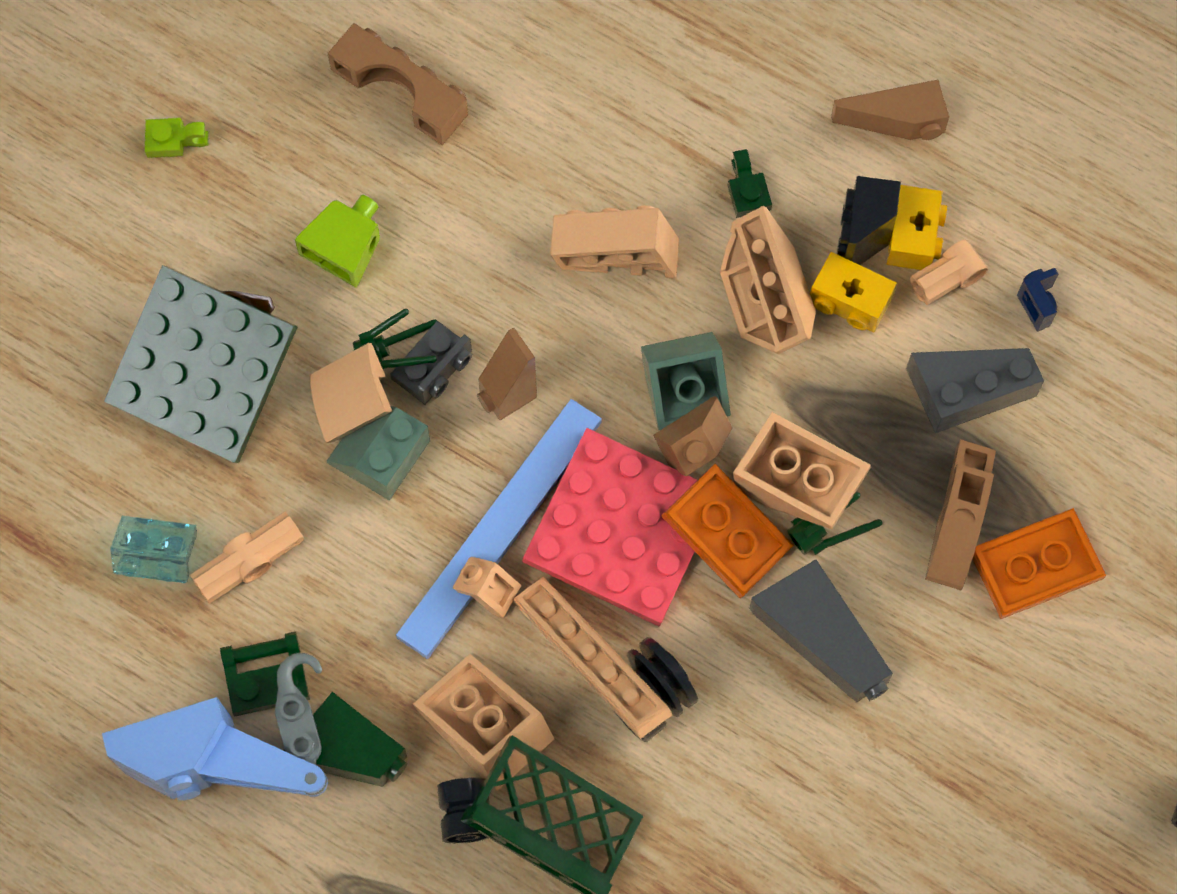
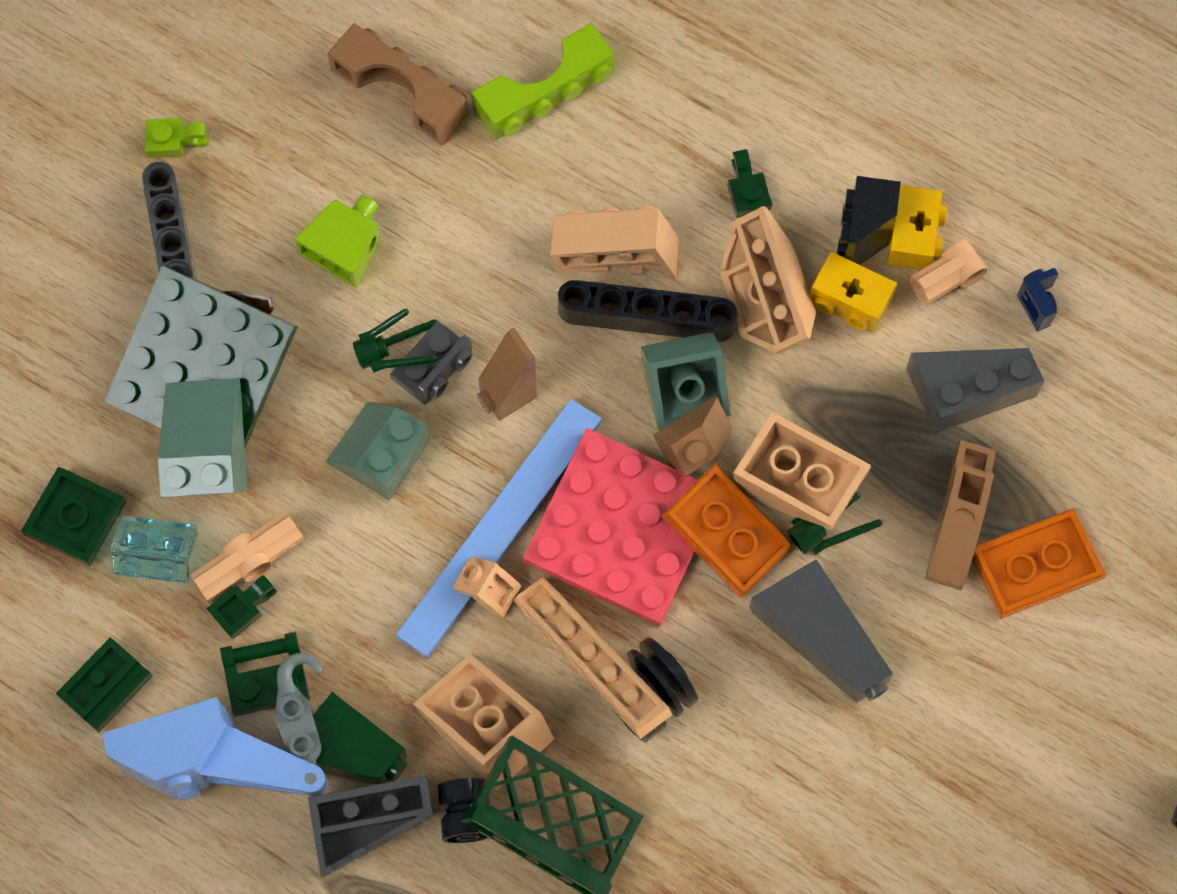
(73, 516): none -> dark green plate
(104, 684): none -> dark green plate
(169, 231): none -> dark grey beam
(202, 439): none -> sand green slope
(238, 609): none -> dark green plate
(349, 393): light nougat slope -> none
(365, 818): none -> dark grey wedge
(509, 104): none -> lime arch
(633, 298): none -> black beam
(899, 112): medium nougat slope -> none

